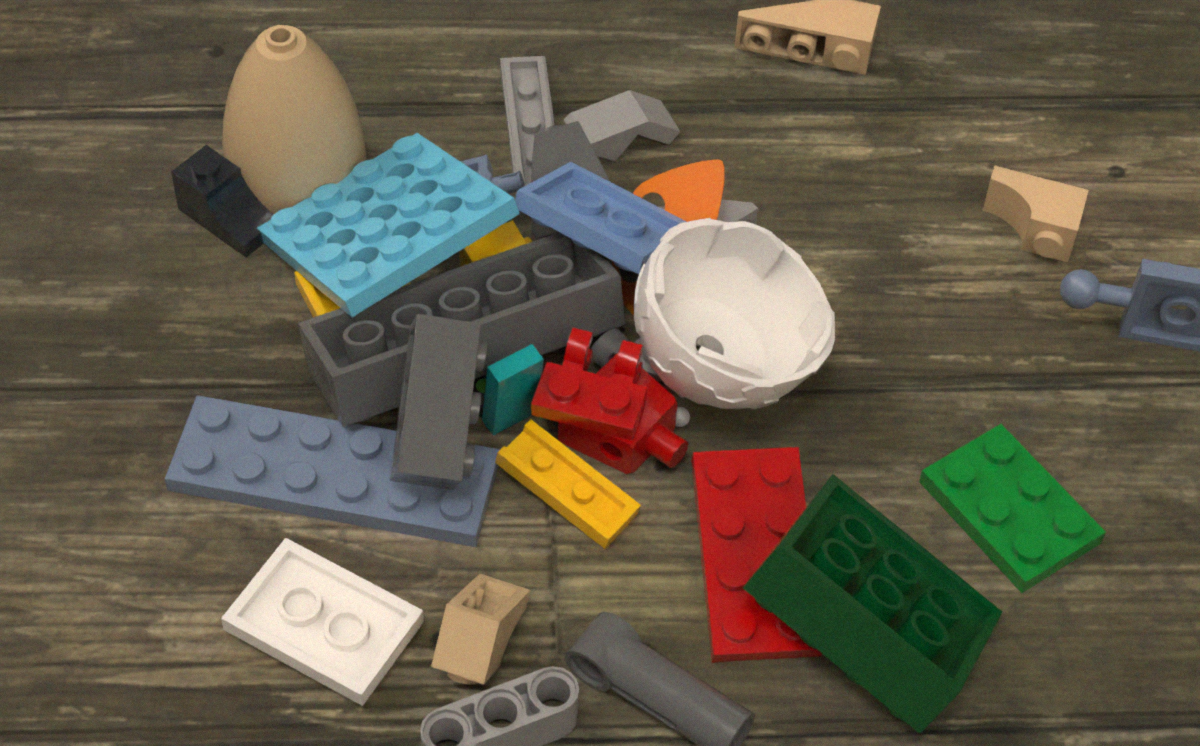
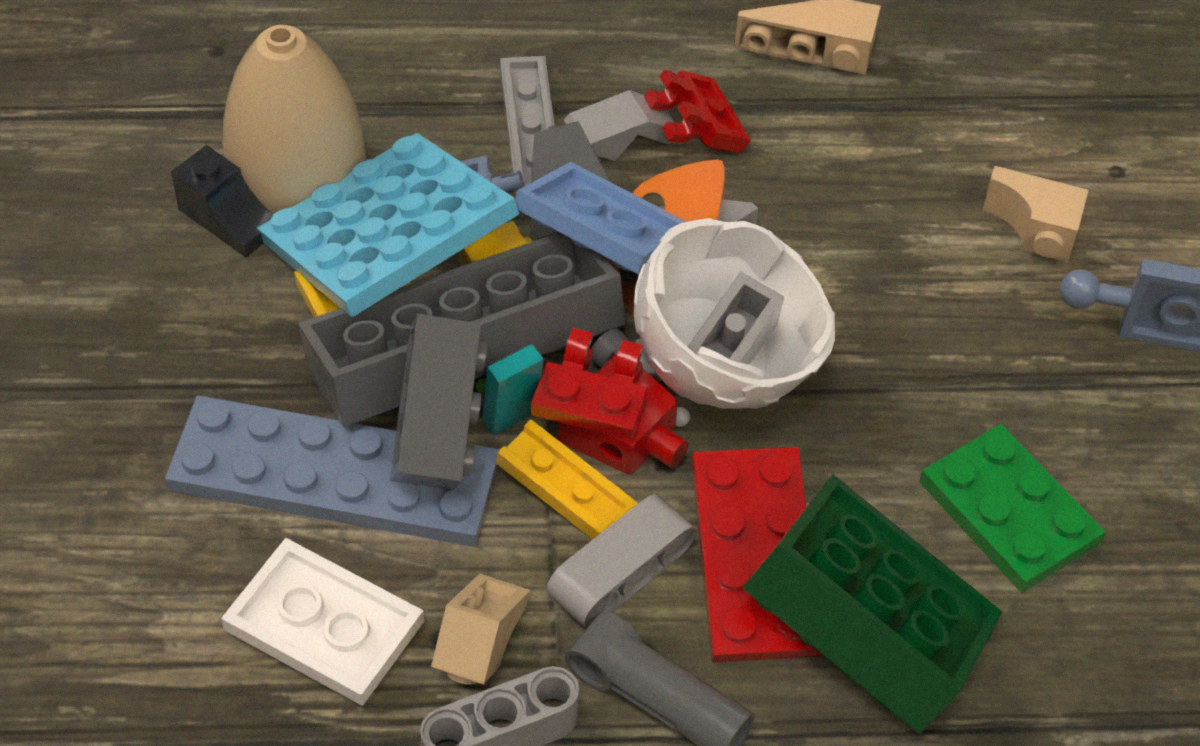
(621, 560): none -> light grey beam
(703, 110): none -> red plate
(740, 320): none -> light grey slope

